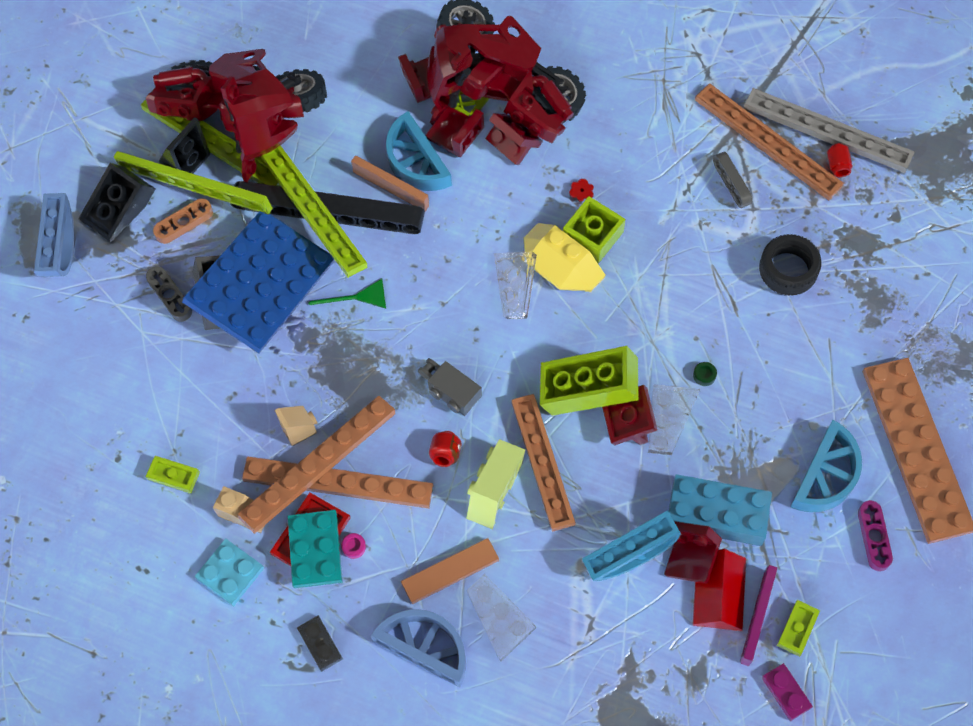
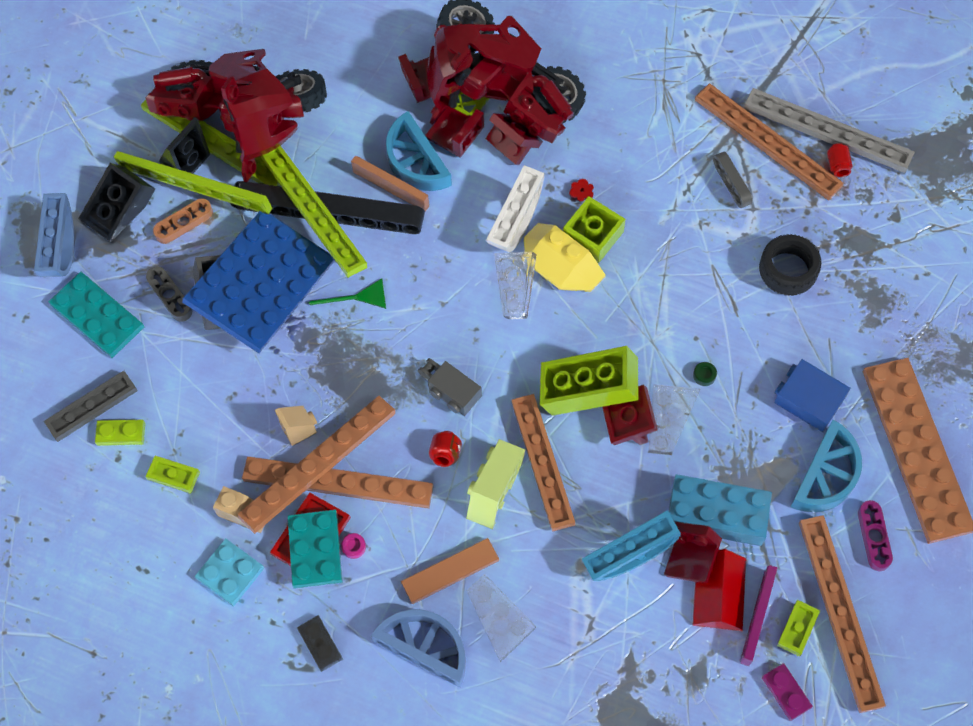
(90, 406): none -> dark grey plate
(96, 314): none -> teal plate
(120, 432): none -> lime plate
(517, 210): none -> white window
(811, 394): none -> blue brick
(842, 615): none -> nougat plate

